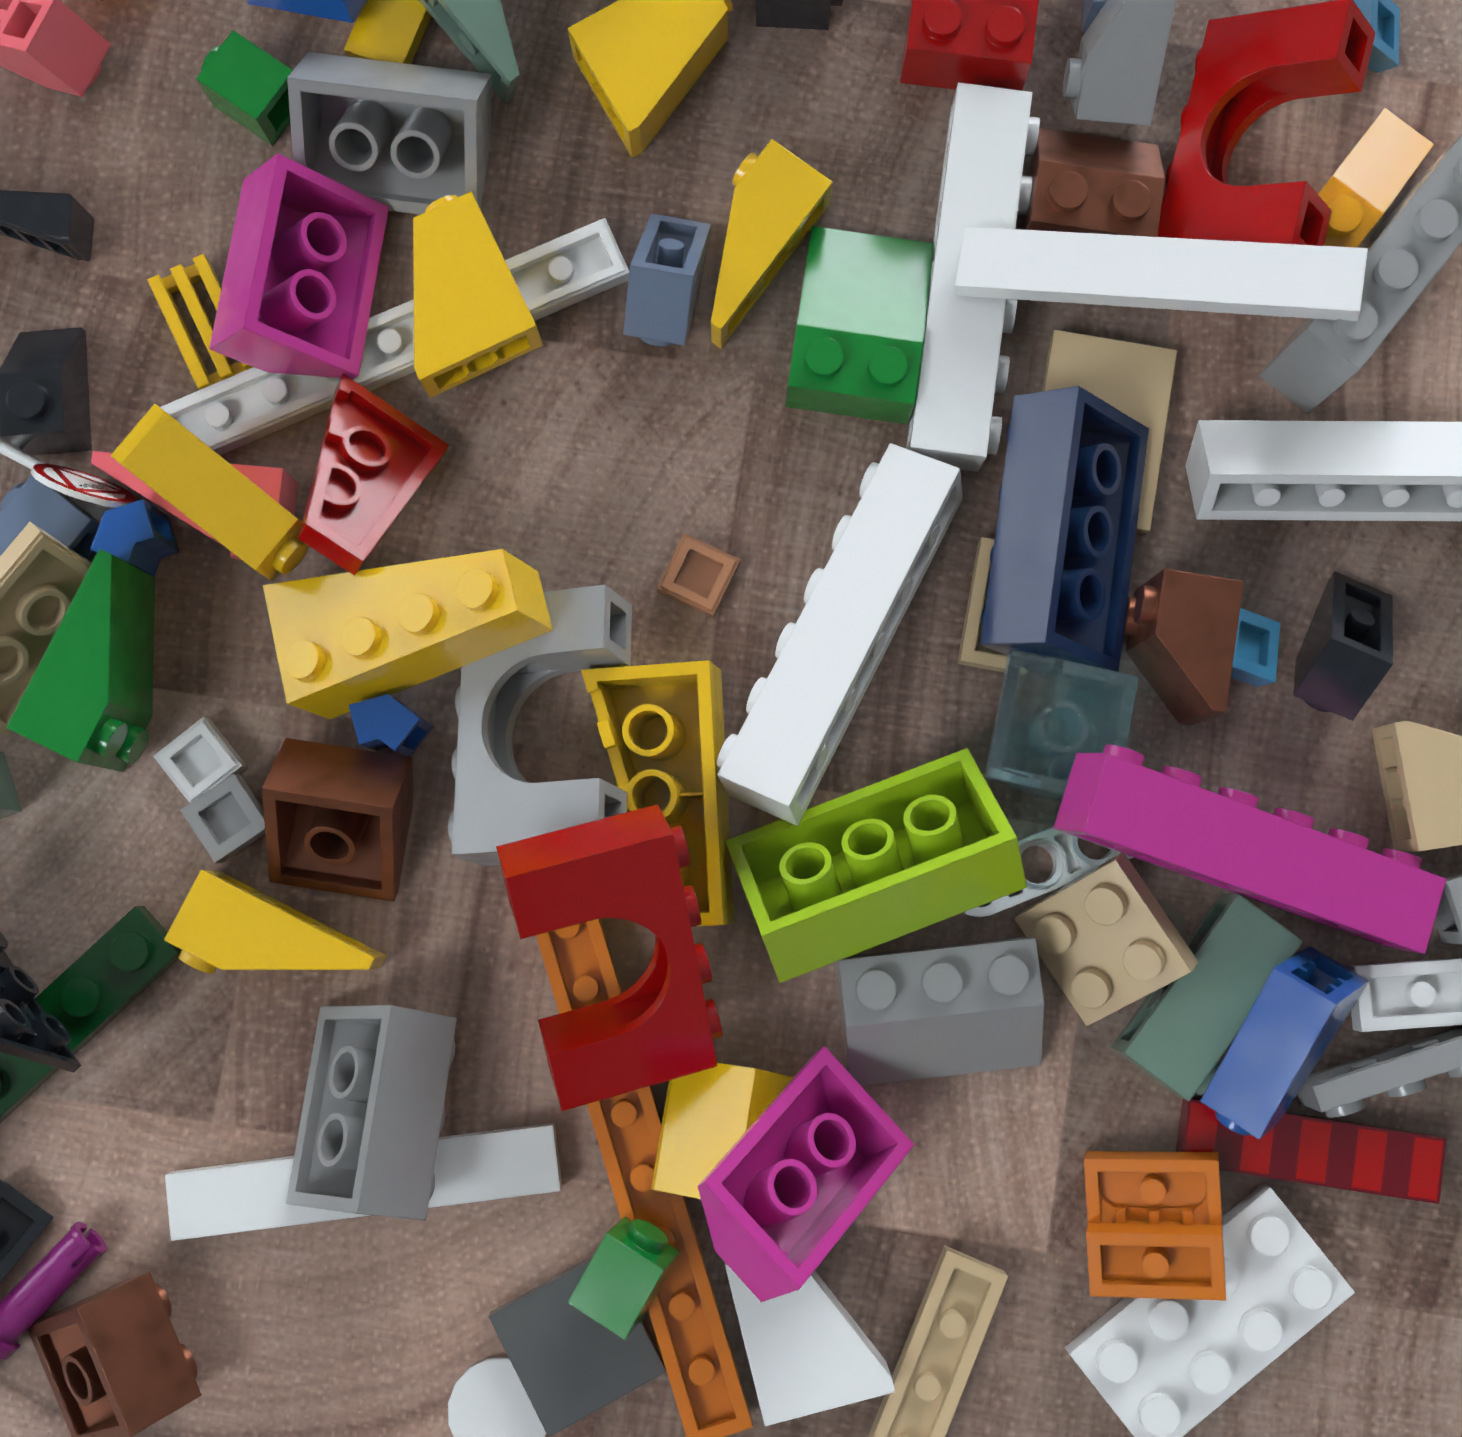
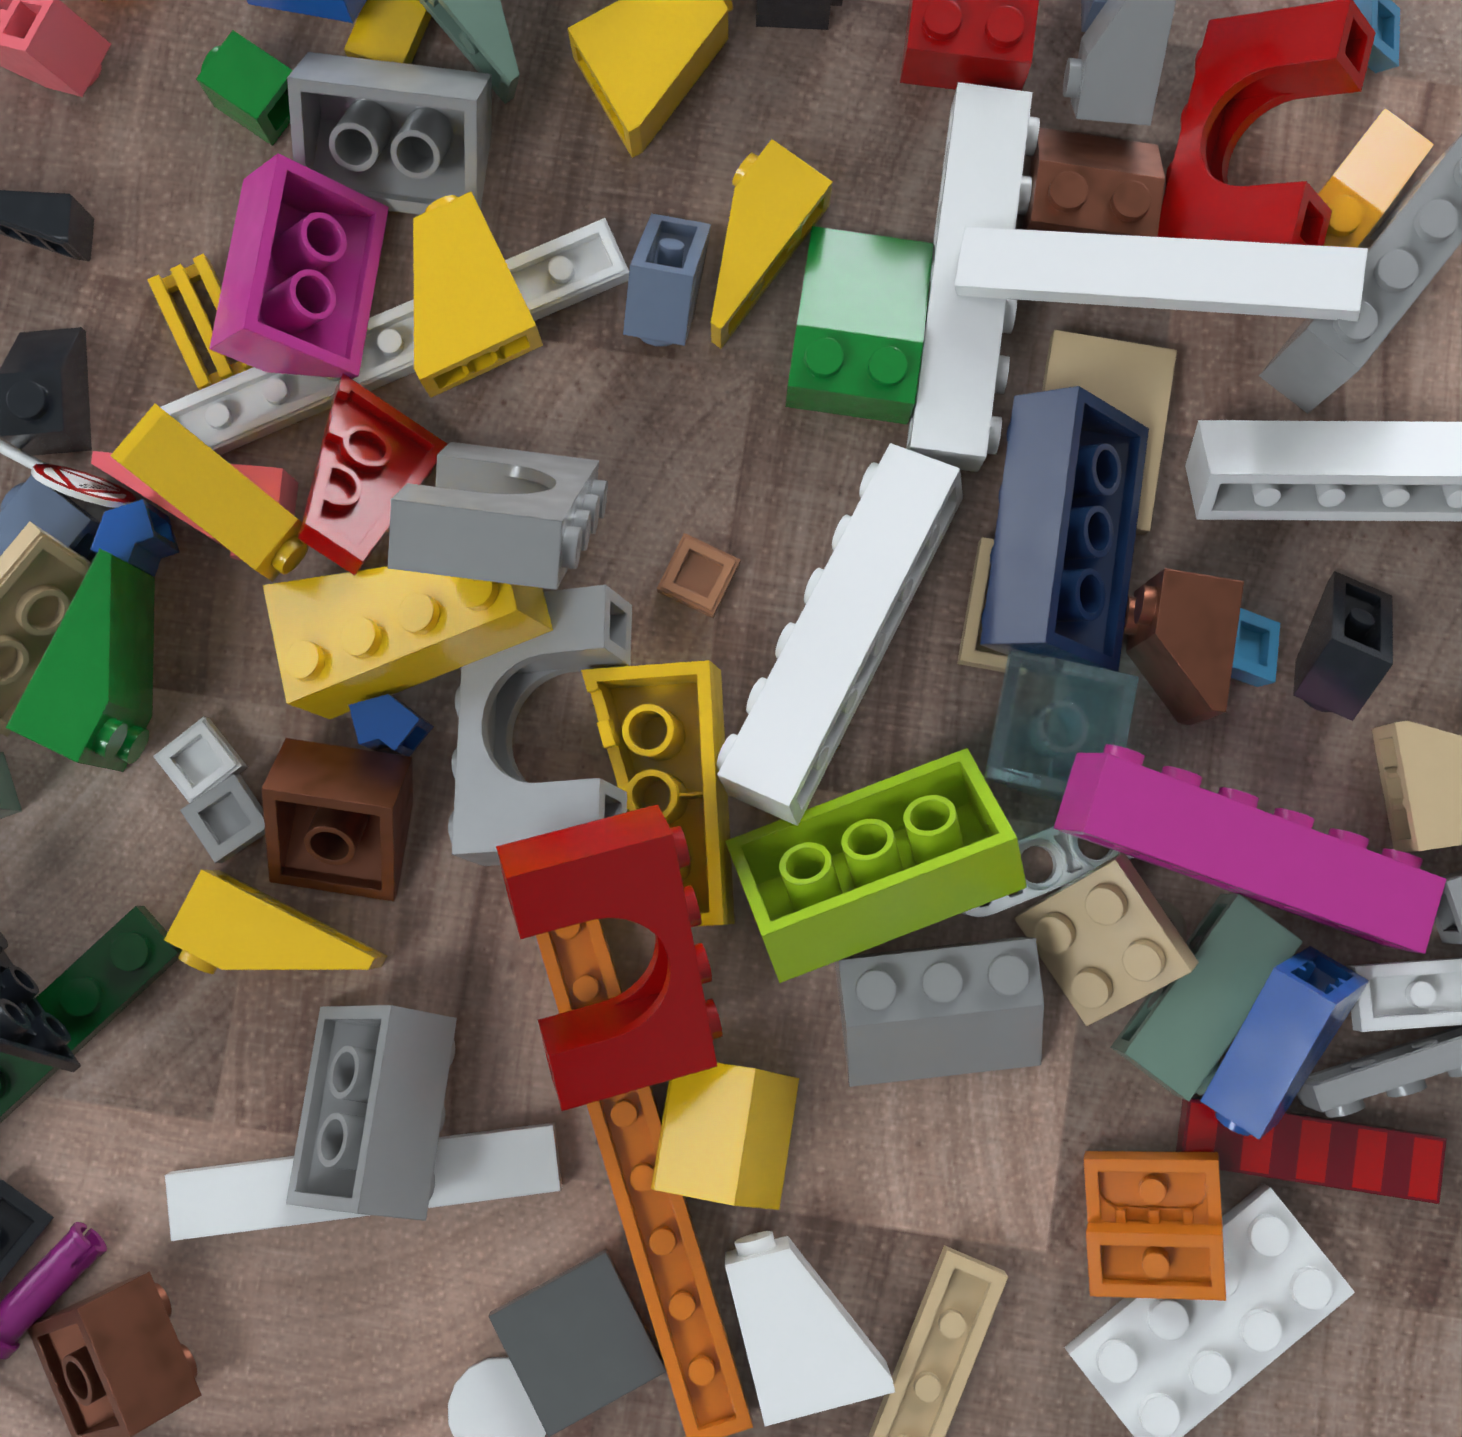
(498, 516): none -> light grey arch
(624, 1275): green brick -> none
(799, 1177): dark pink slope -> none

